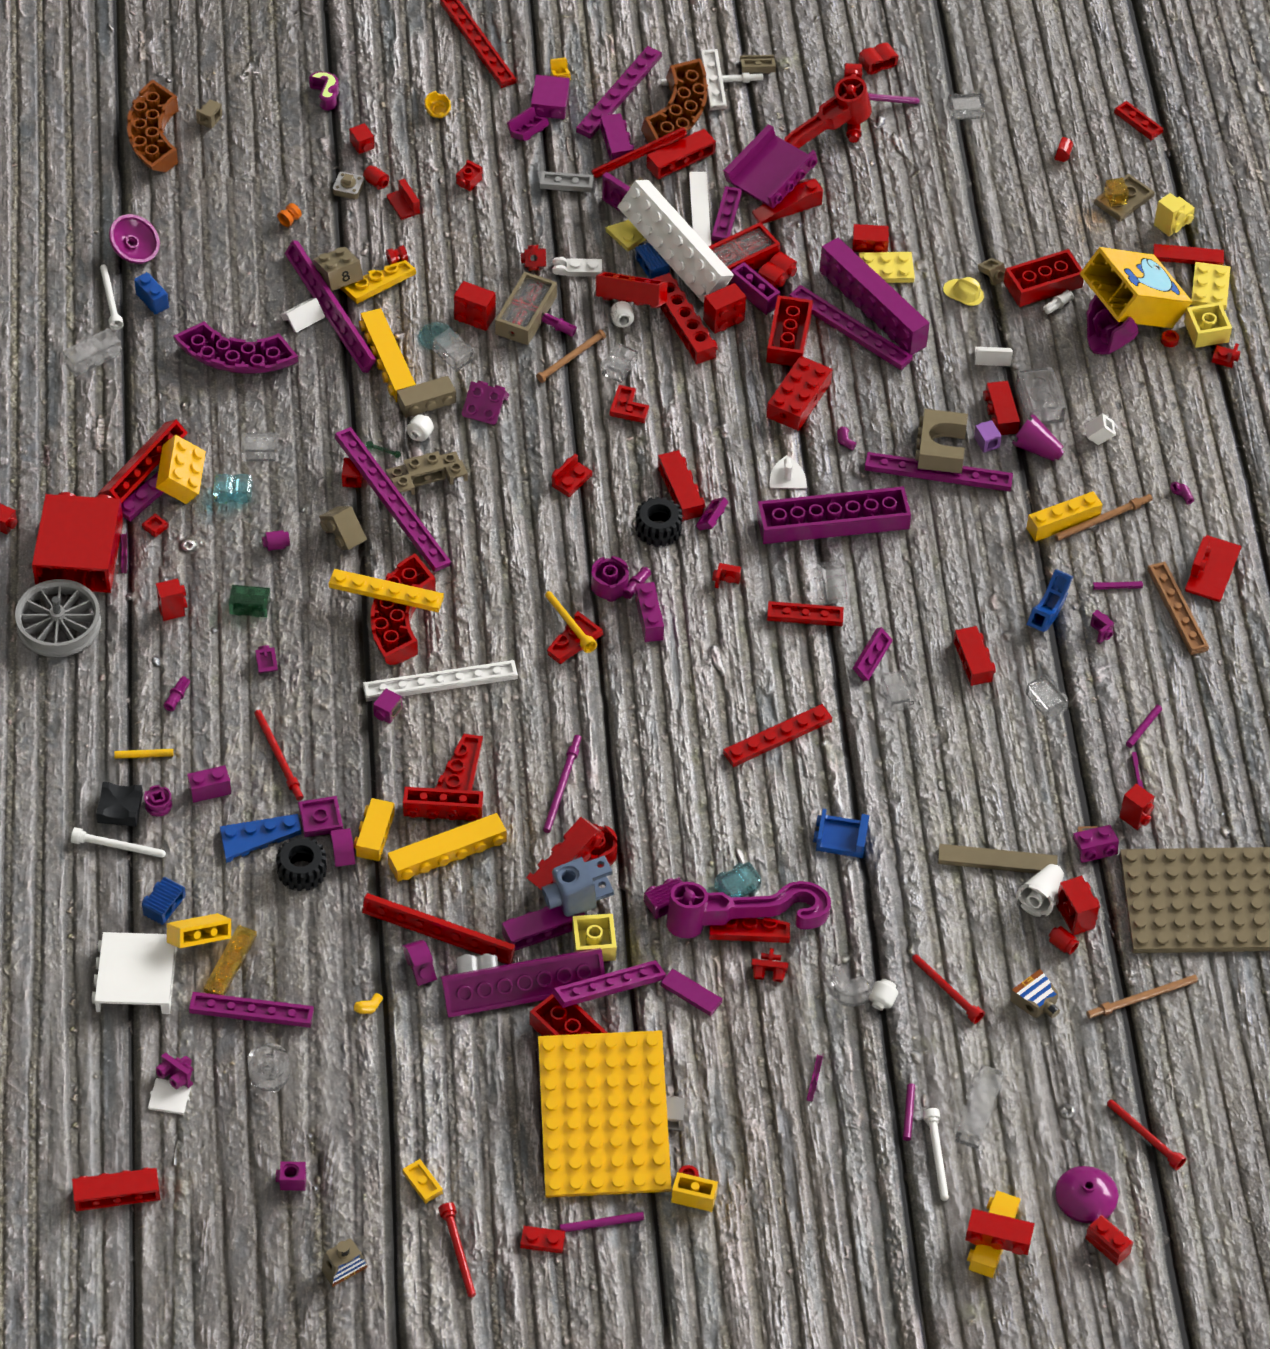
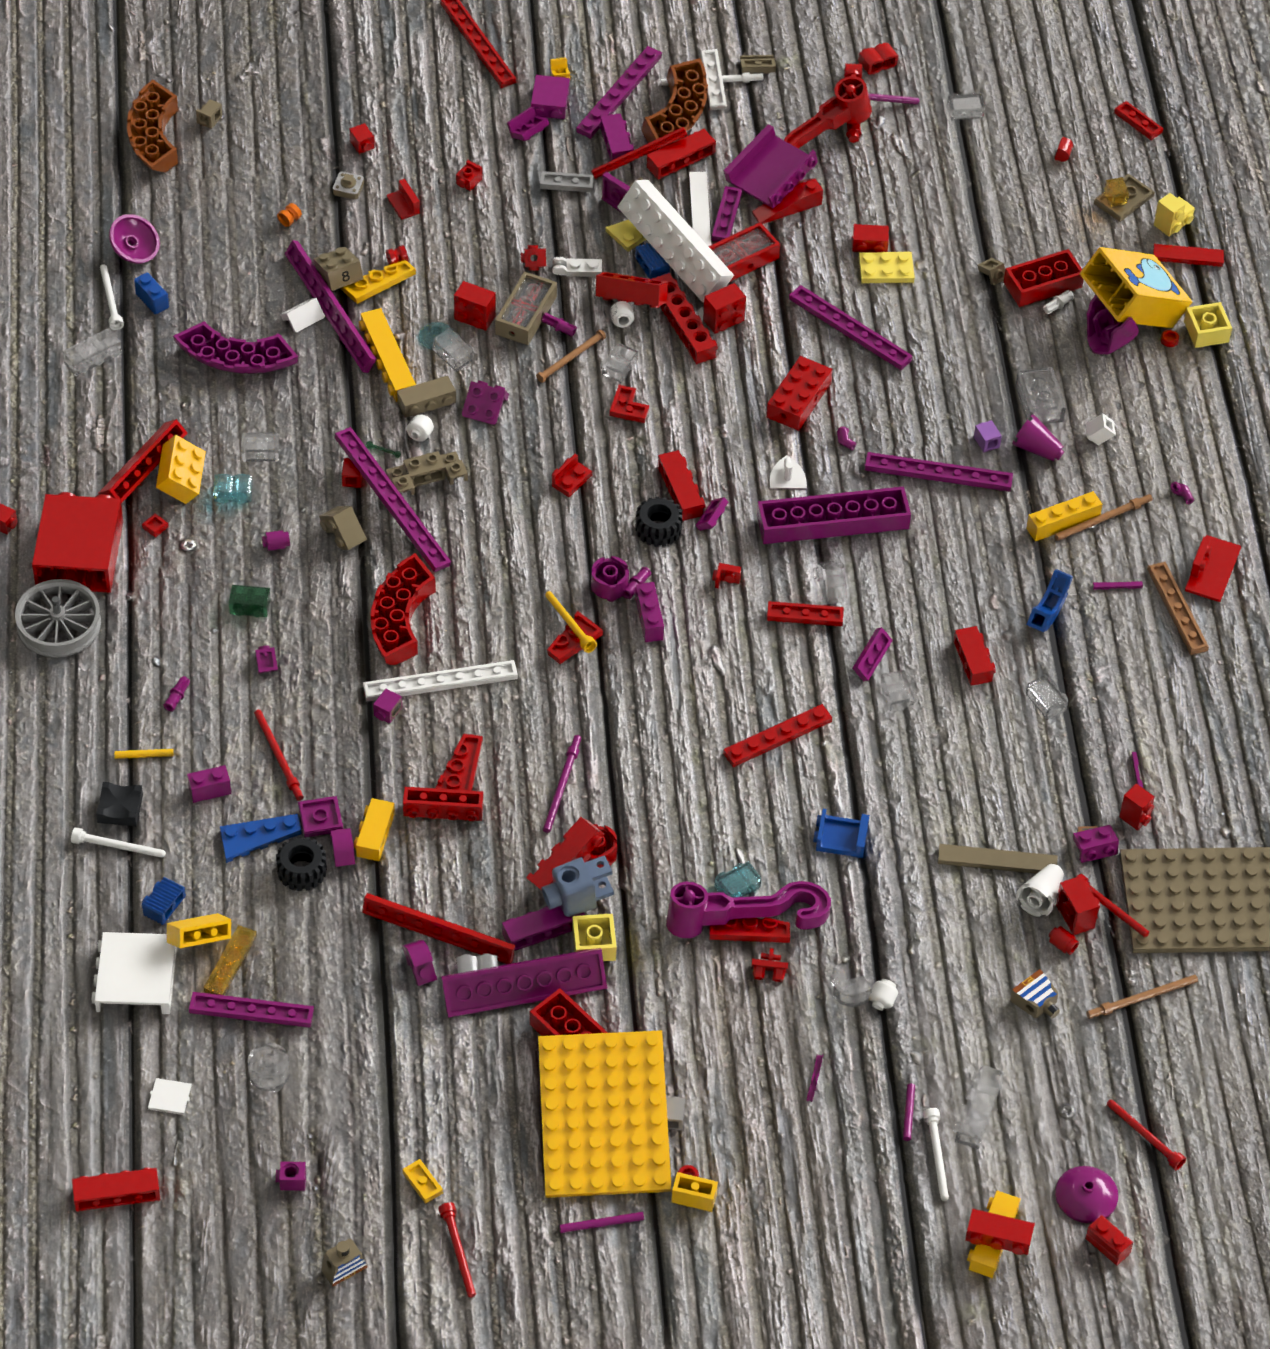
(124, 553): magenta piece -> none
(141, 499): magenta plate -> none
(158, 801): magenta wheel -> none
(171, 599): red brick -> none
(178, 1069): magenta hips -> none
(329, 87): magenta animal -> none
(370, 1006): yellow arm -> none
(376, 177): red brick -> none
(386, 590): yellow plate -> none
(437, 105): yellow hair -> none
(447, 847): yellow brick -> none
(542, 1239): red plate -> none
(609, 983): magenta plate -> none
(658, 897): magenta brick -> none
(691, 992): magenta tile -> none
(755, 288): magenta brick -> none
(778, 269): red brick -> none
(789, 330): red brick -> none
(874, 296): magenta brick -> none
(934, 455): dark tan arch -> none
(964, 290): light yellow piece -> none
(974, 1013): red piece -> none
(993, 356): white panel -> none
(1001, 407): red brick -> none
(1103, 625): magenta bracket -> none
(1117, 911): none -> red piece
(1143, 726): magenta bar -> none
(1210, 284): light yellow plate -> none
(1226, 356): red bracket -> none

